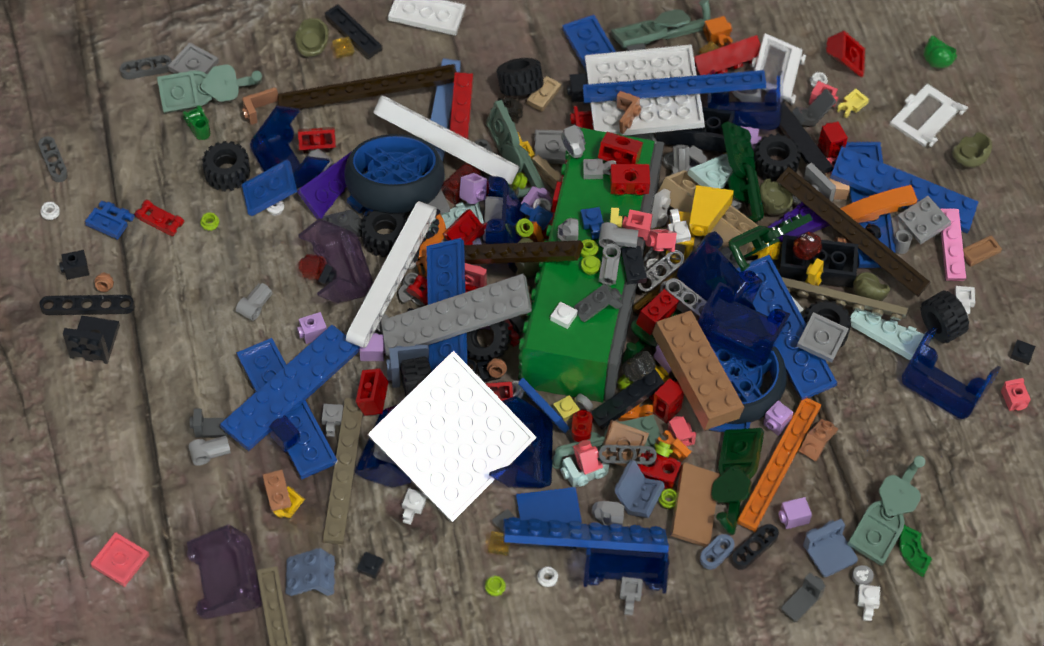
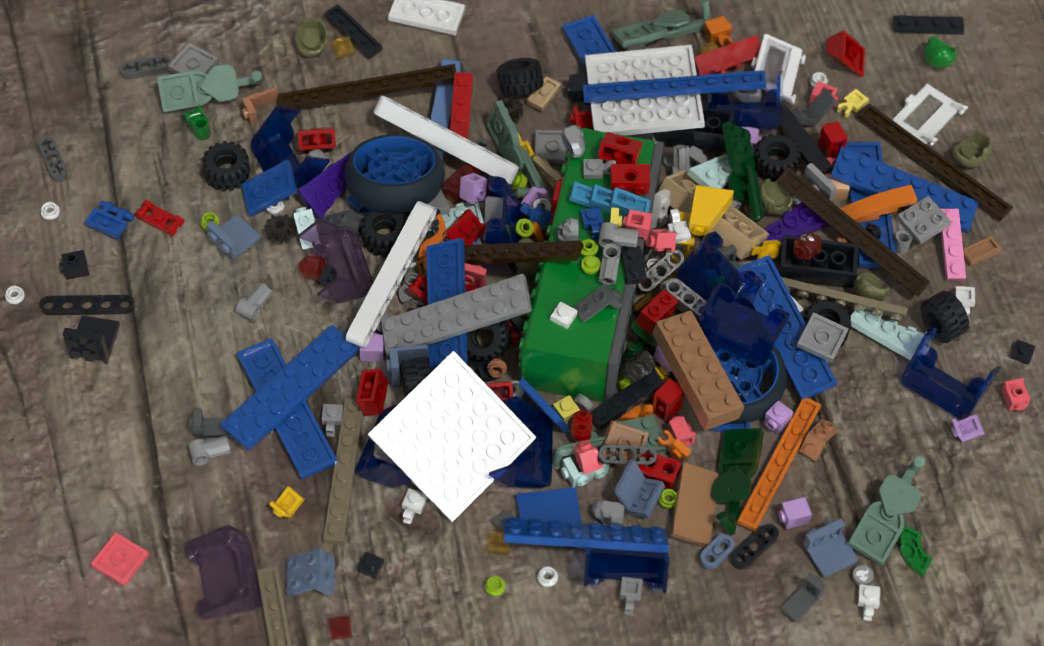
(14, 290): none -> white plate
(104, 282): nougat plate -> none
(233, 236): none -> sand blue bracket
(276, 490): nougat bracket -> none
(280, 228): none -> clear smoke gear
(284, 433): clear blue brick -> none
(303, 219): none -> light aqua bracket
(311, 327): lavender brick -> none
(340, 627): none -> clear red plate
(608, 199): none -> dark azure slope
(631, 105): nougat bracket -> none
(663, 448): lime plate -> none
(761, 235): dark green plate -> none
(814, 272): yellow plate -> none
(928, 25): none -> black plate
(934, 162): none -> dark brown plate
(967, 428): none -> lavender bracket

